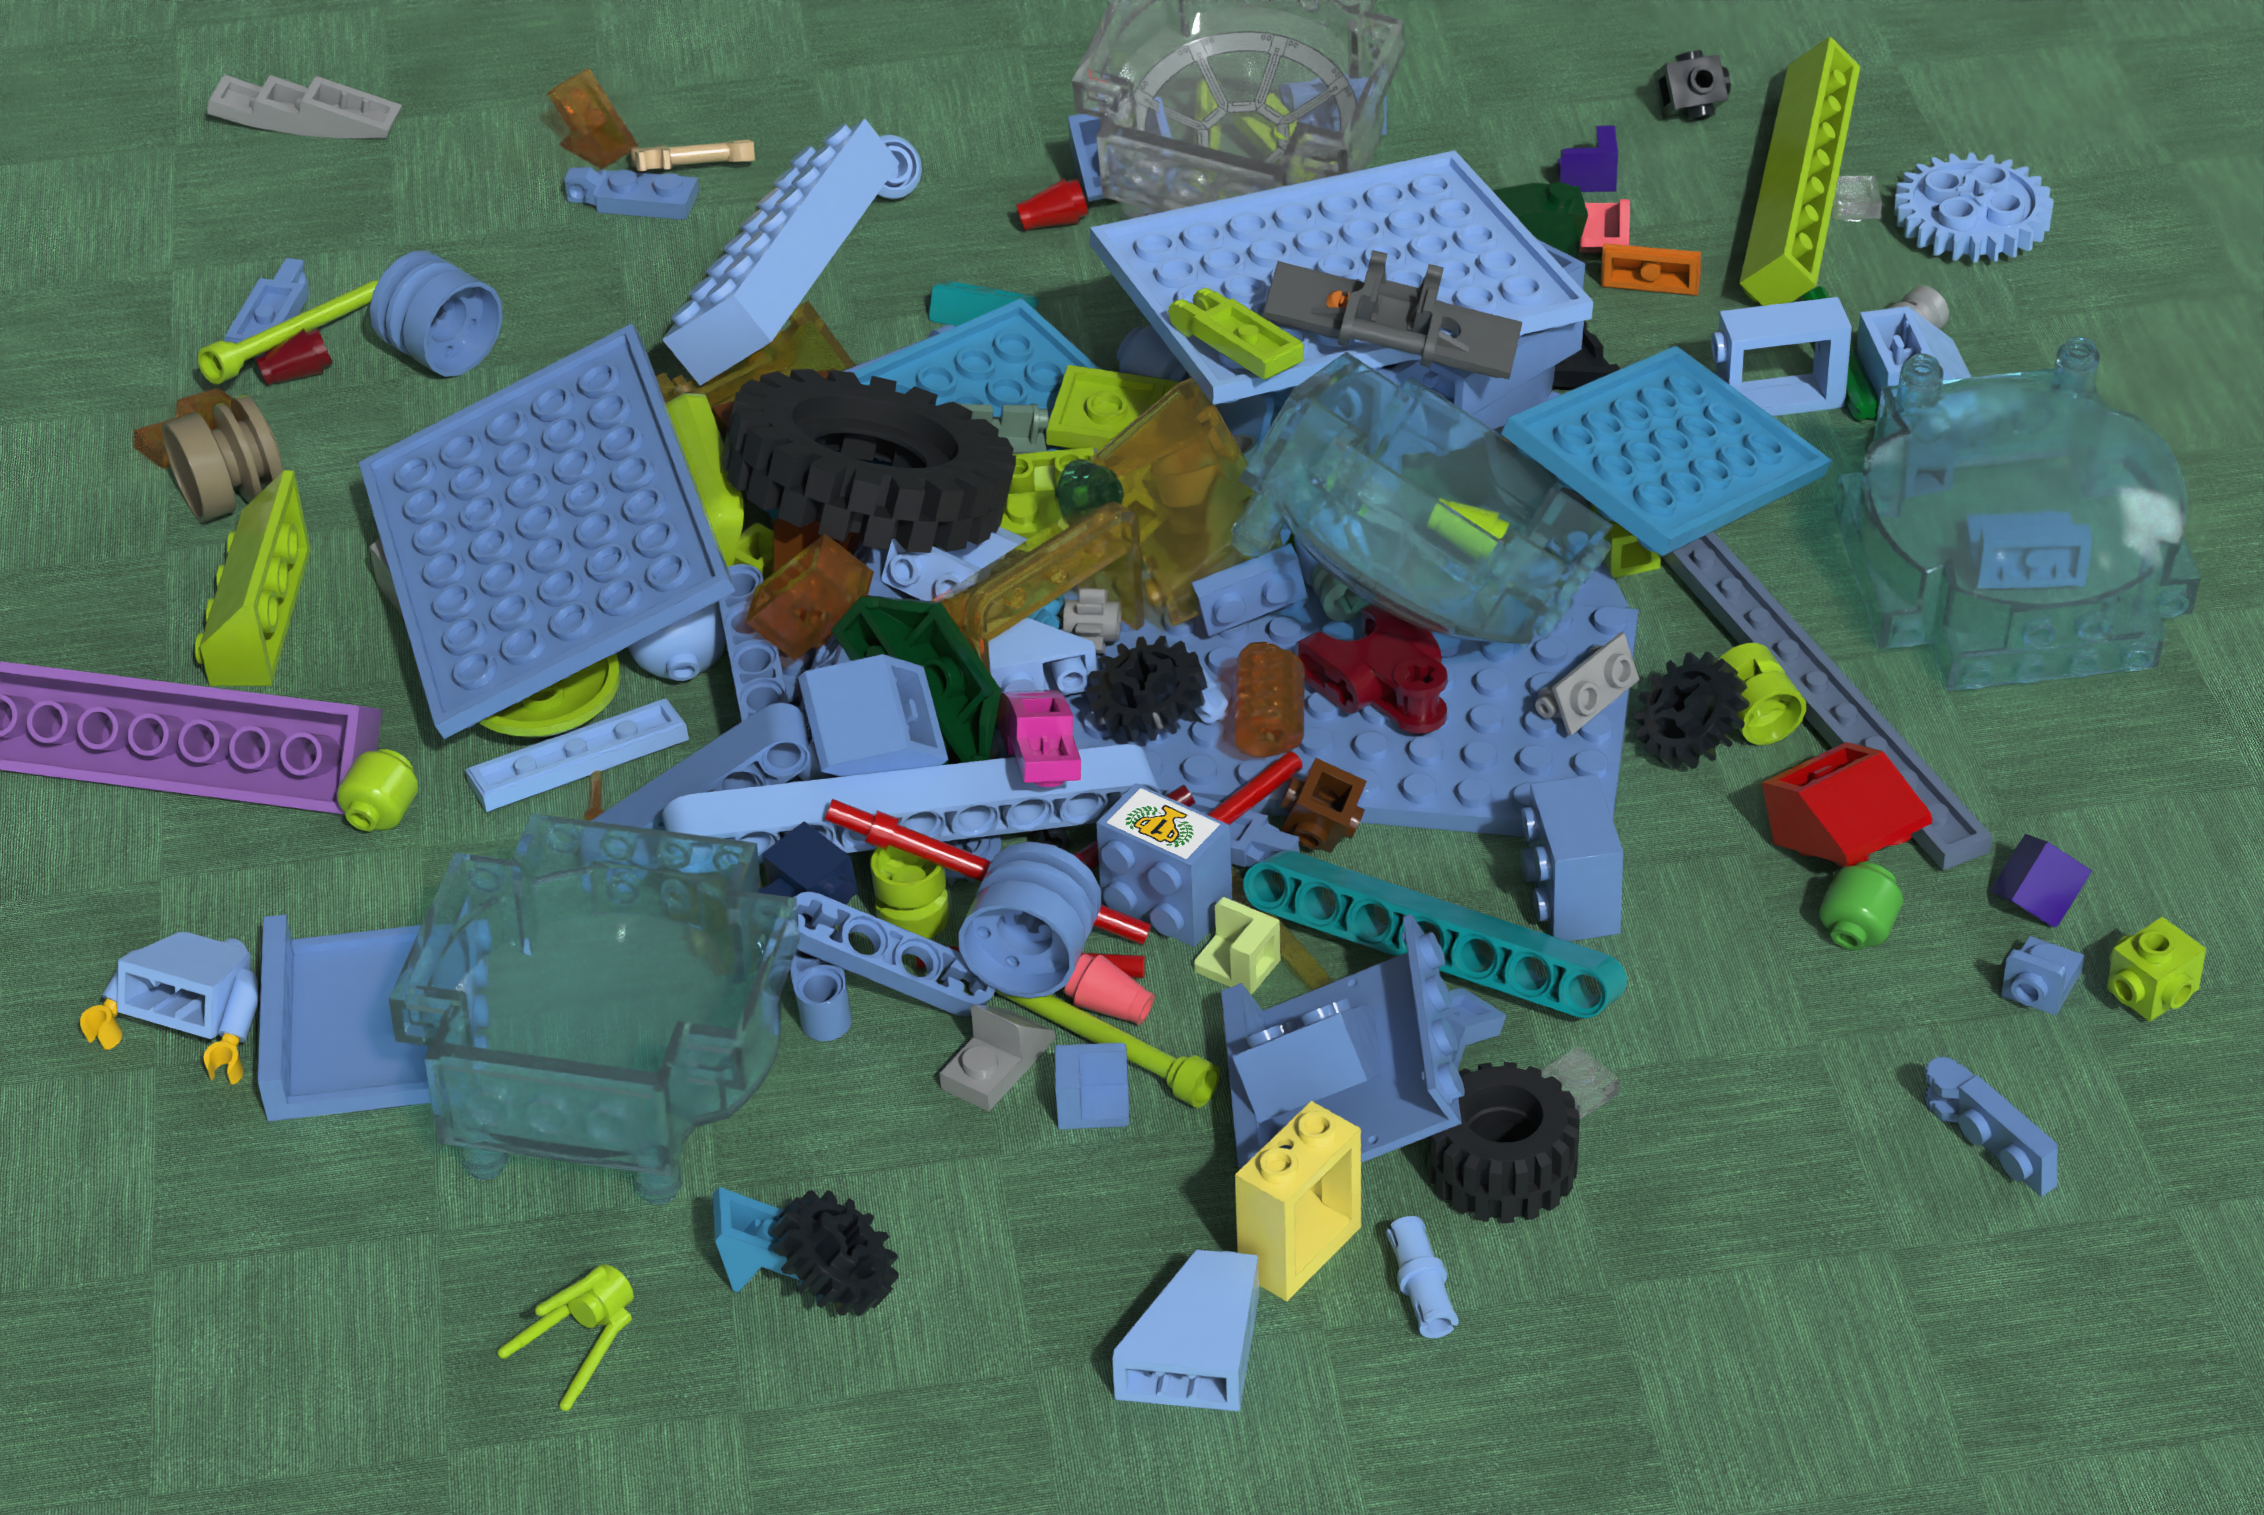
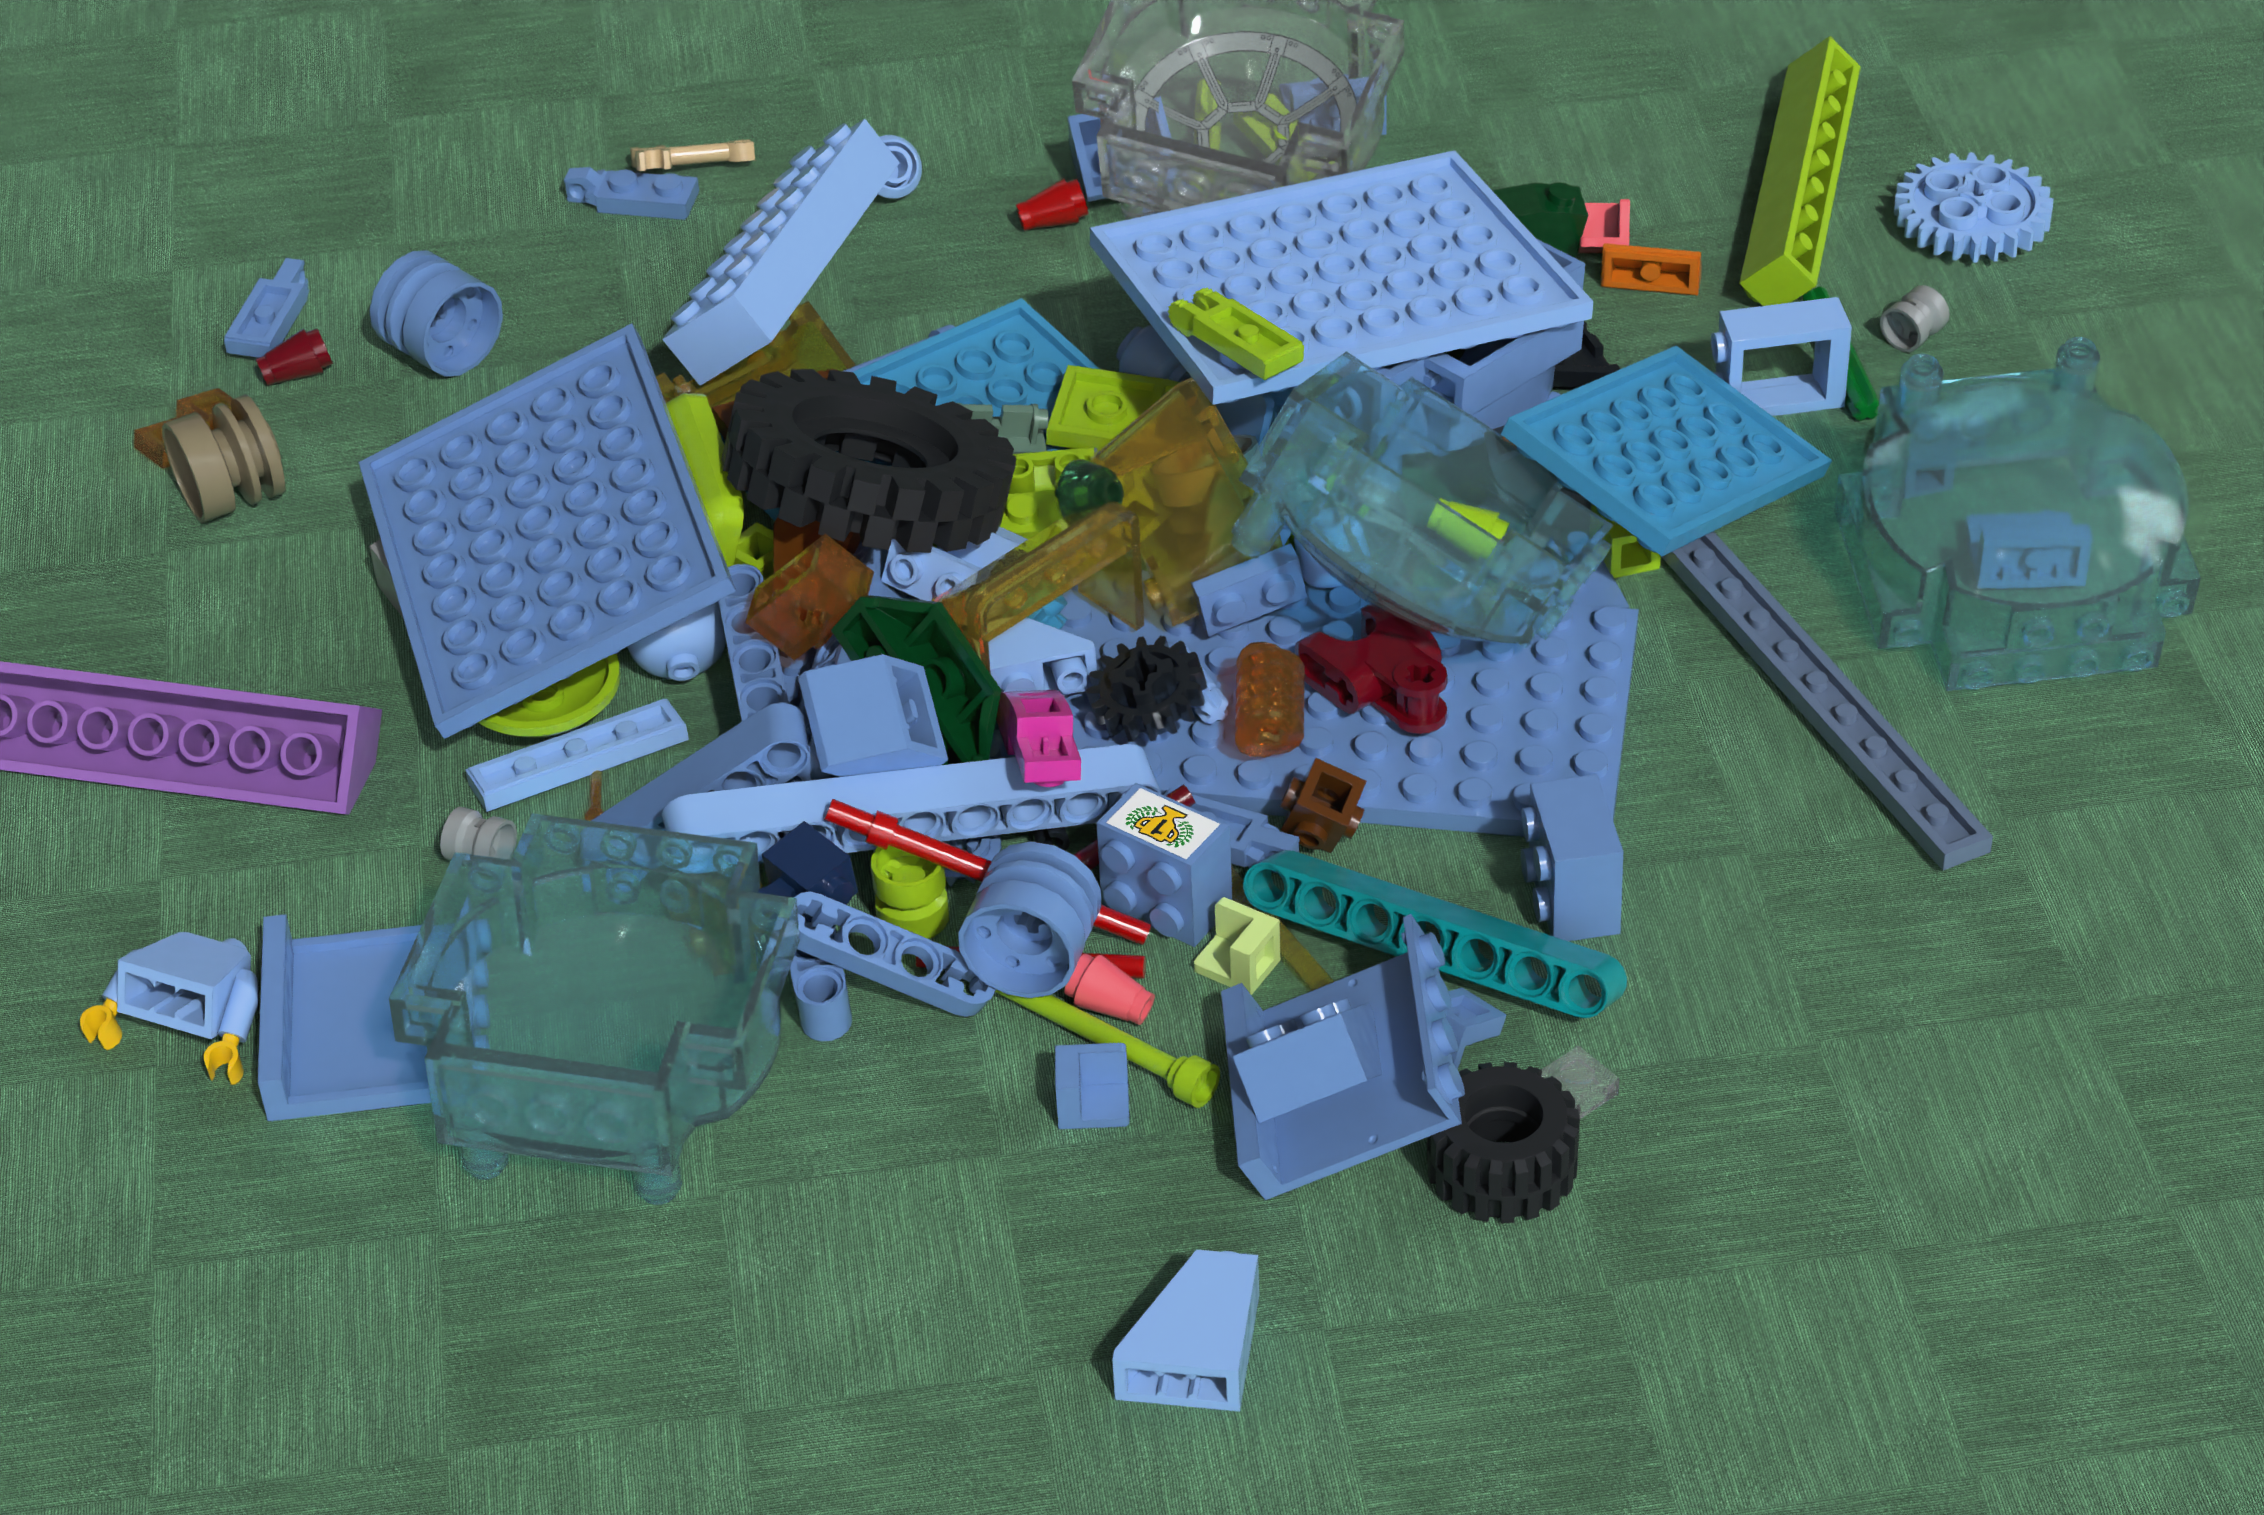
(225, 359): lime piece -> none
(256, 589): lime slope -> none
(316, 111): light grey slope -> none
(379, 789): lime head -> none
(472, 834): none -> light grey wheel
(592, 1301): lime plant -> none
(595, 125): clear orange slope -> none
(745, 1236): dark azure slope -> none
(835, 1253): black gear -> none
(961, 302): teal slope -> none
(995, 1057): light grey slope -> none
(1093, 617): light grey gear -> none
(1257, 788): red bar -> none
(1300, 1201): light yellow window -> none
(1335, 598): sand green wheel -> none
(1393, 316): dark grey piece -> none
(1422, 1277): light blue pin -> none
(1590, 685): light grey hinge -> none
(1592, 167): dark purple panel -> none
(1691, 710): black gear -> none
(1692, 85): black brick -> none
(1774, 700): lime wheel -> none
(1843, 805): red slope -> none
(1856, 199): clear plate -> none
(1861, 906): bright green head -> none
(1896, 334): light blue slope -> none
(1992, 1122): medium blue hinge -> none
(2041, 880): dark purple panel -> none
(2041, 974): medium blue bracket -> none
(2155, 969): lime brick -> none

